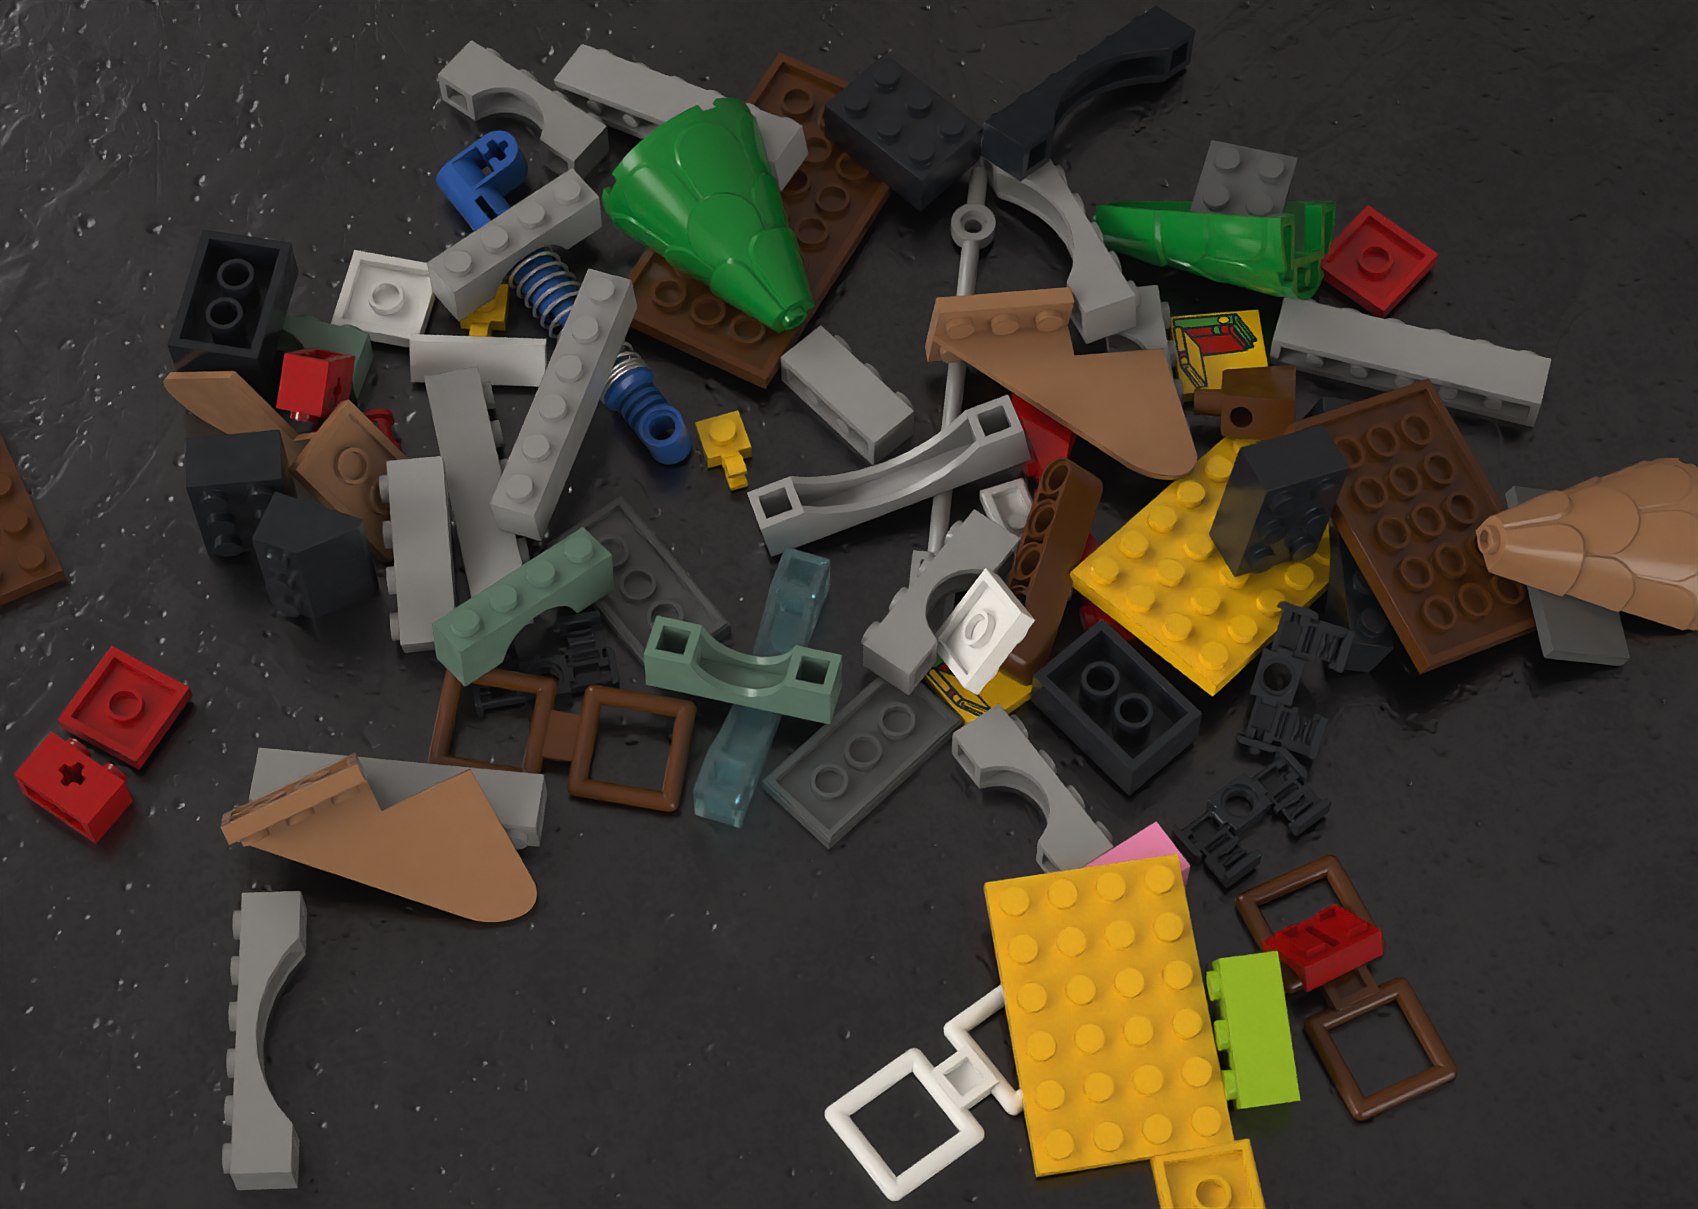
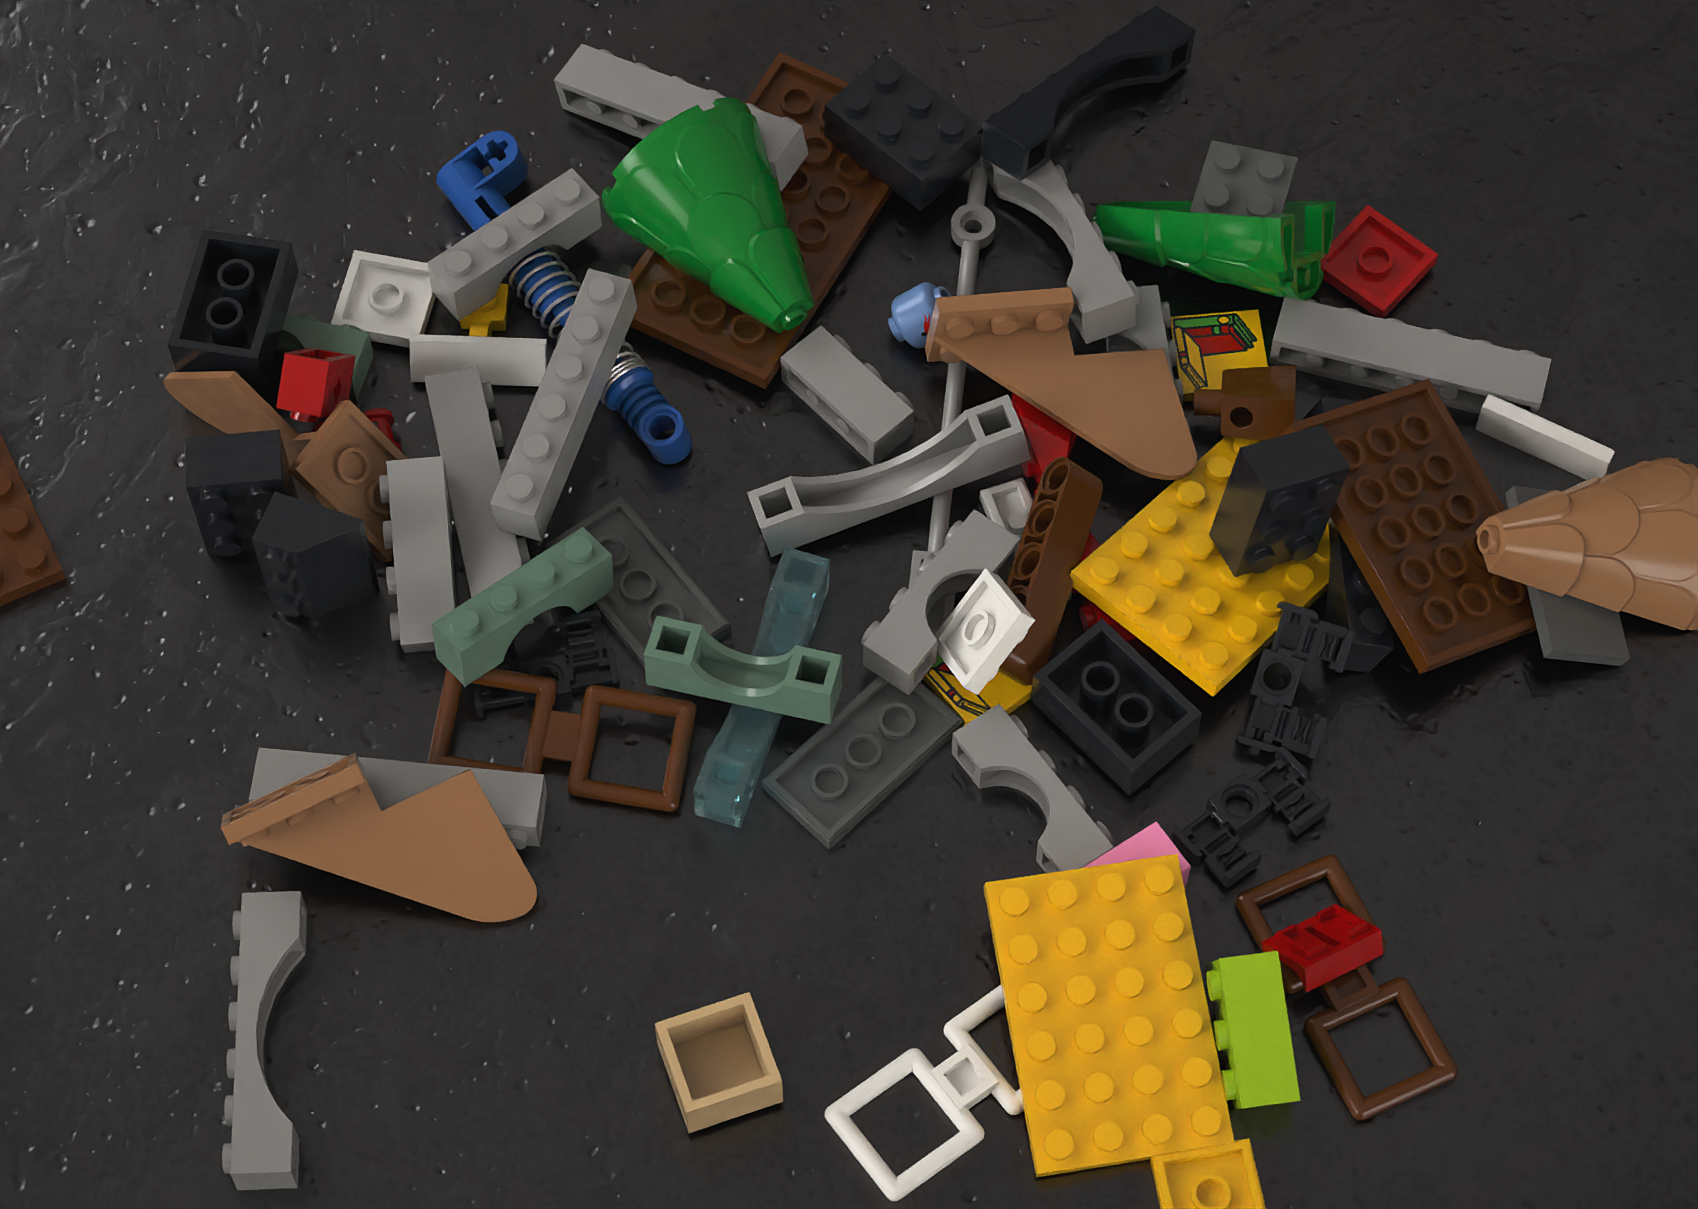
(74, 786): red brick -> none
(125, 707): red plate -> none
(484, 84): light grey arch -> none
(719, 1062): none -> tan piece
(725, 444): yellow plate -> none
(913, 313): none -> medium blue head
(1544, 439): none -> white tile

